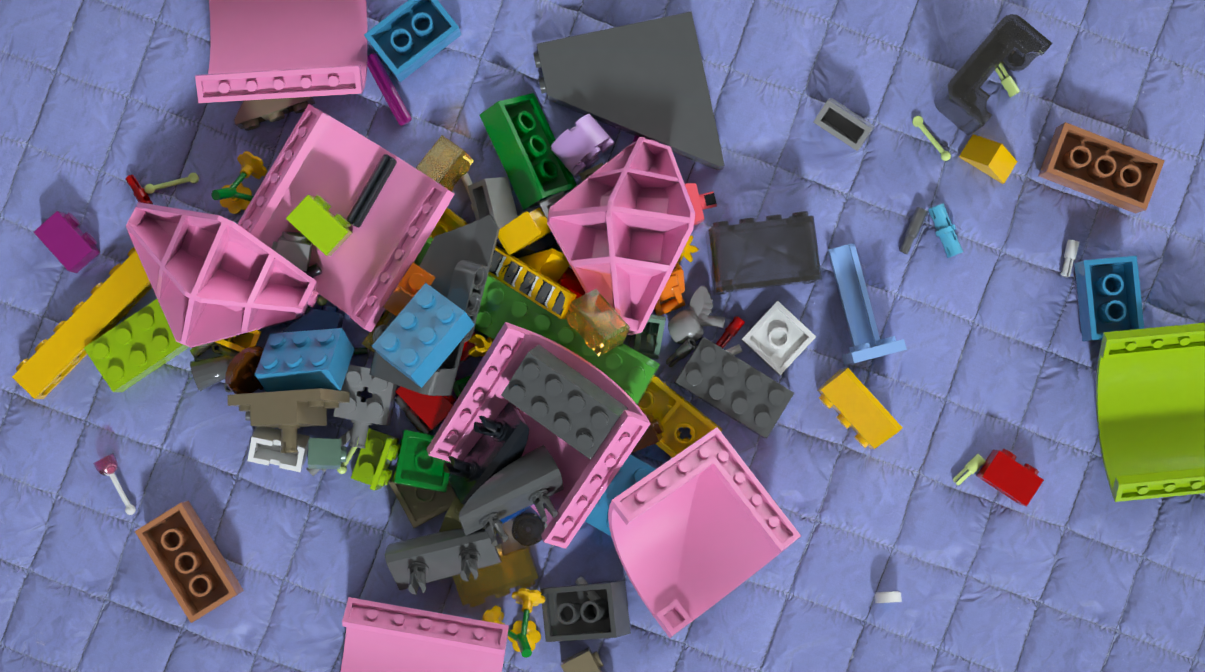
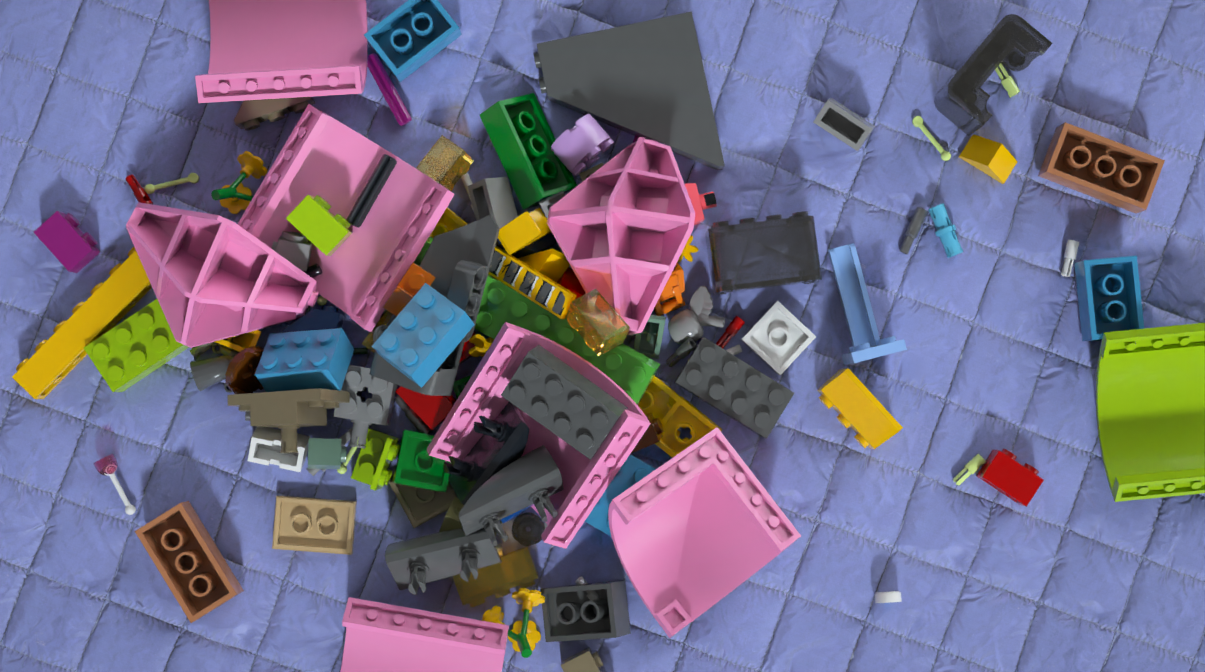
(314, 525): none -> tan tile

